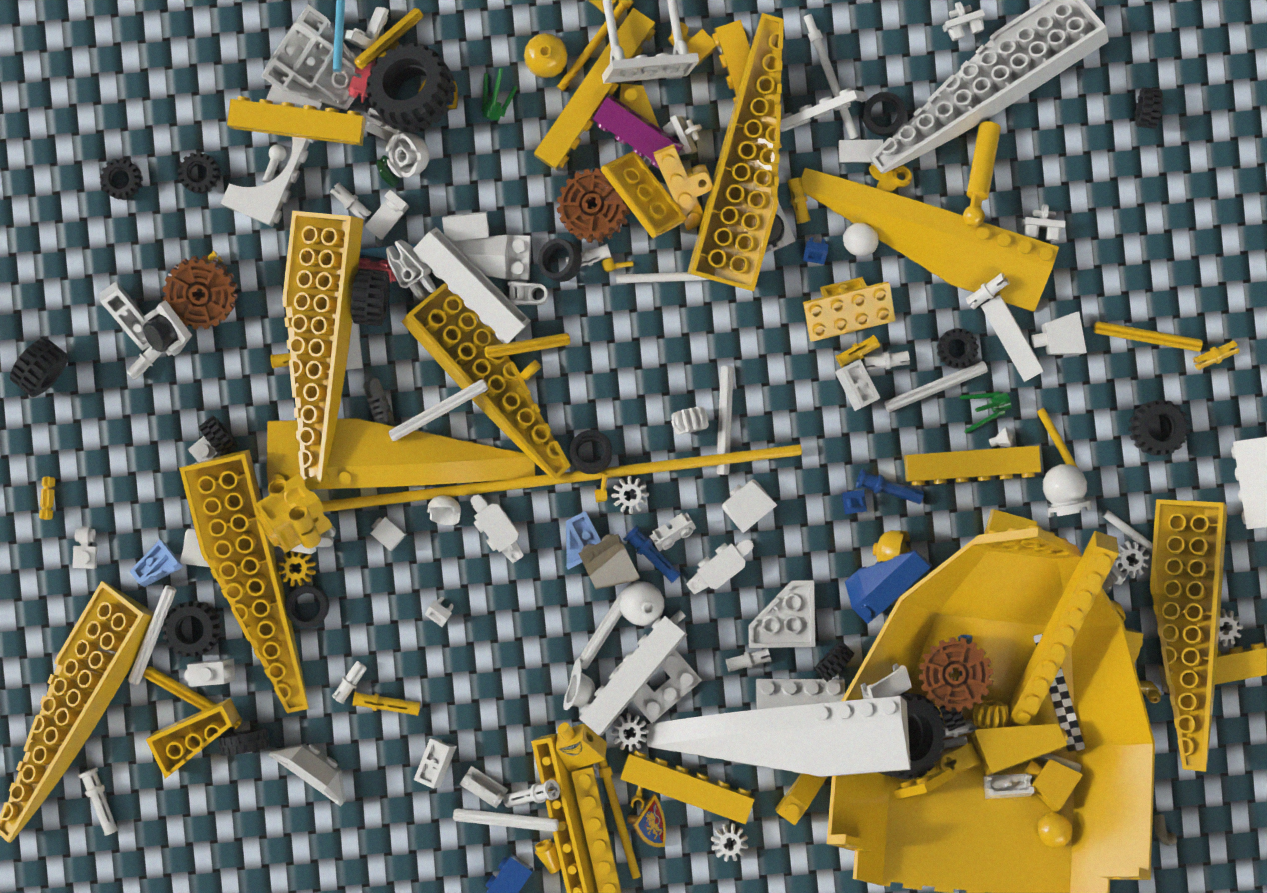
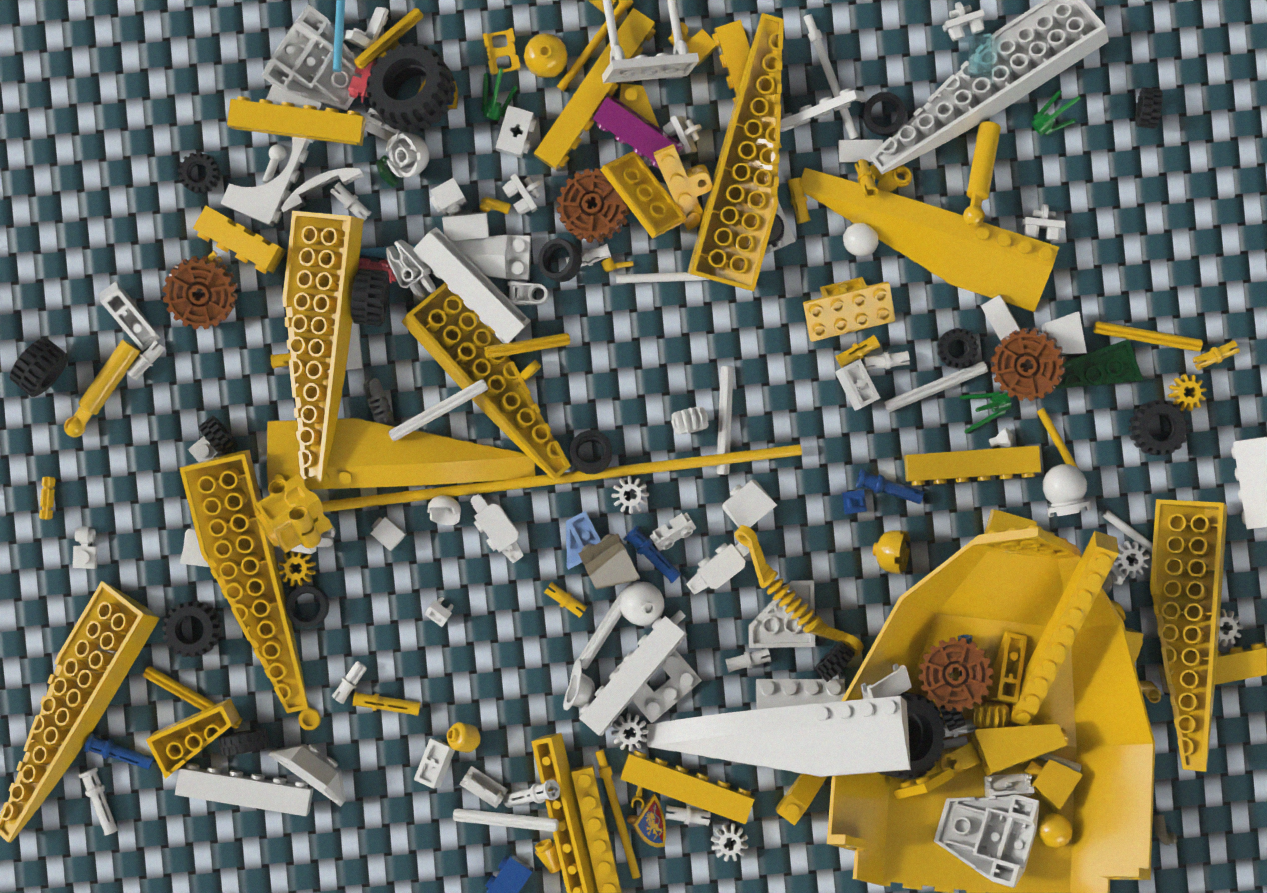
(101, 387): none -> yellow piece
(110, 749): none -> blue pin
(134, 179): black tyre -> none
(152, 635): white axle -> none
(155, 564): light blue wing -> none
(165, 330): piece -> none
(210, 672): white torso -> none
(238, 239): none -> yellow wedge
(244, 790): none -> white brick
(296, 201): none -> white slope
(309, 719): none -> yellow tile
(387, 215): white bracket -> none
(448, 198): none -> white brick
(463, 737): none -> yellow head
(489, 203): none -> yellow arm
(494, 53): none -> yellow piece
(506, 141): none -> white brick
(515, 186): none -> white hips
(565, 599): none -> yellow pin
(579, 746): yellow torso -> none
(601, 494): yellow hand -> none
(687, 815): none -> white pin
(767, 576): none -> yellow piece
(815, 252): blue tile -> none
(866, 178): none -> yellow pin
(880, 585): blue wedge -> none
(980, 55): none -> clear light blue tile
(987, 290): white pin -> none
(990, 834): none -> white wedge
(1008, 669): none -> yellow slope
(1014, 374): none -> dark orange piece
(1043, 123): none -> green plant
(1064, 709): sticker -> none
(1101, 367): none -> dark green wing
(1195, 395): none -> yellow gear

